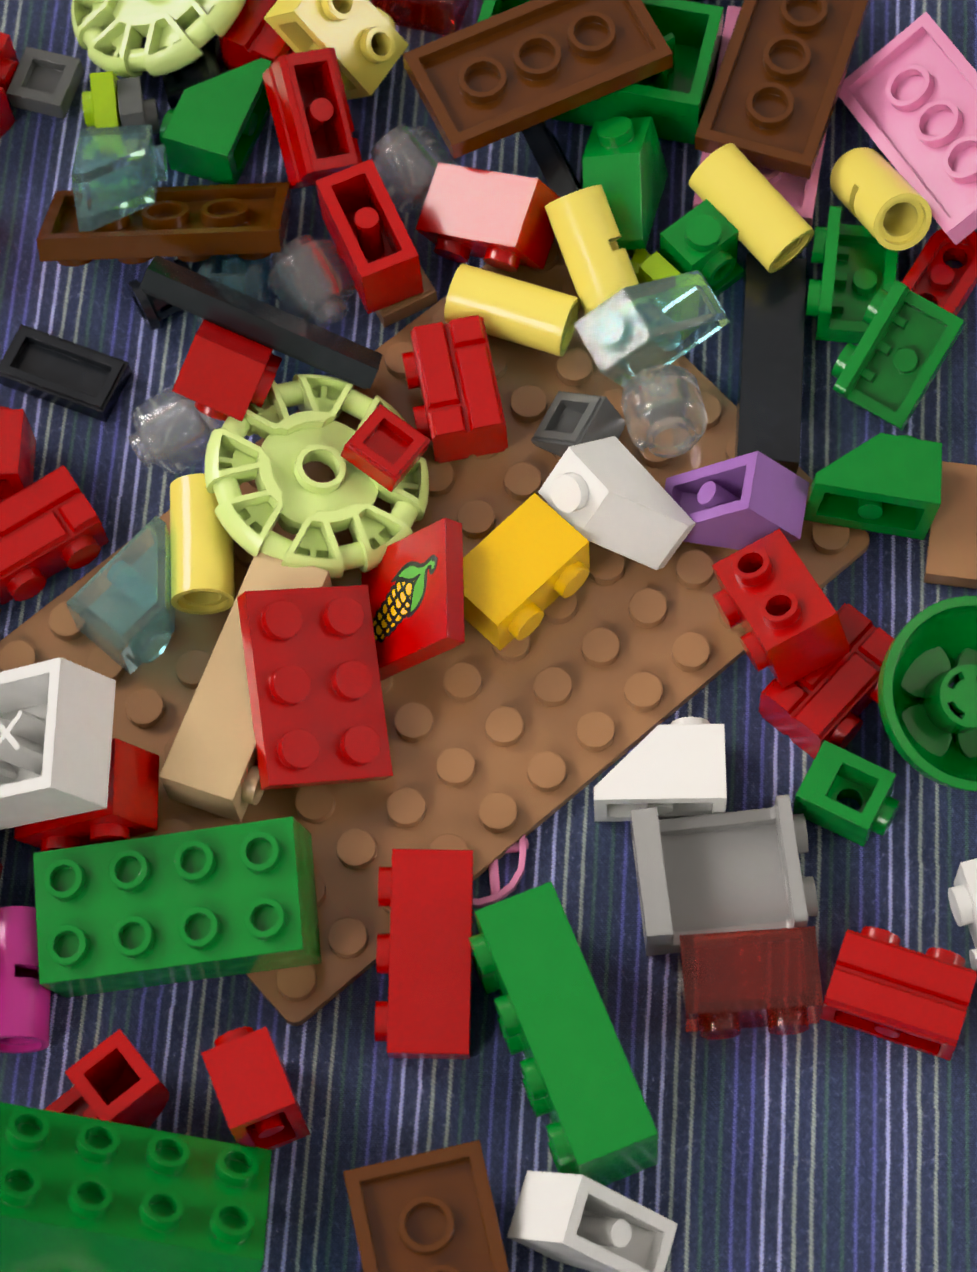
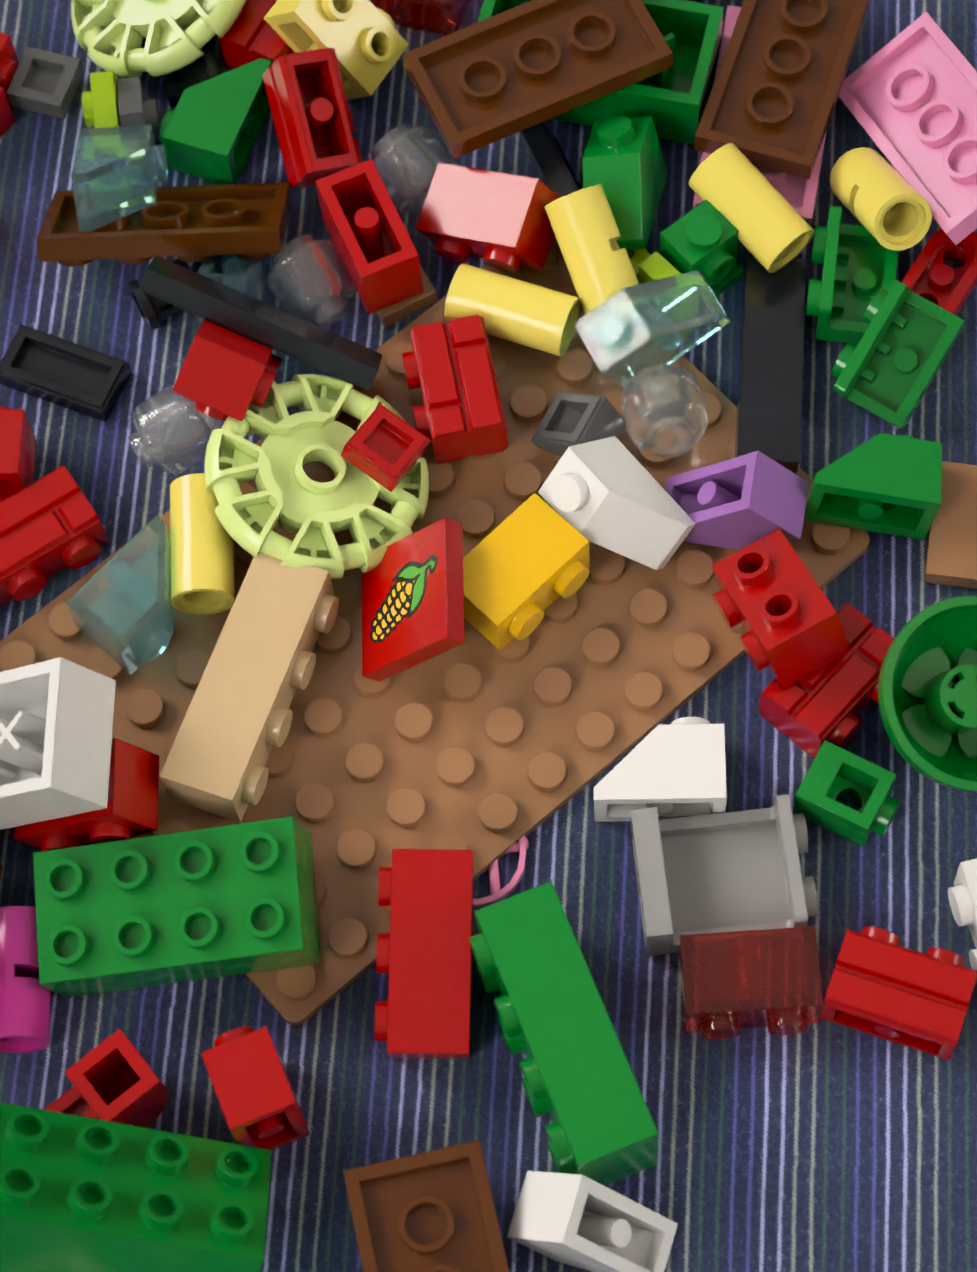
(314, 686): red plate -> none

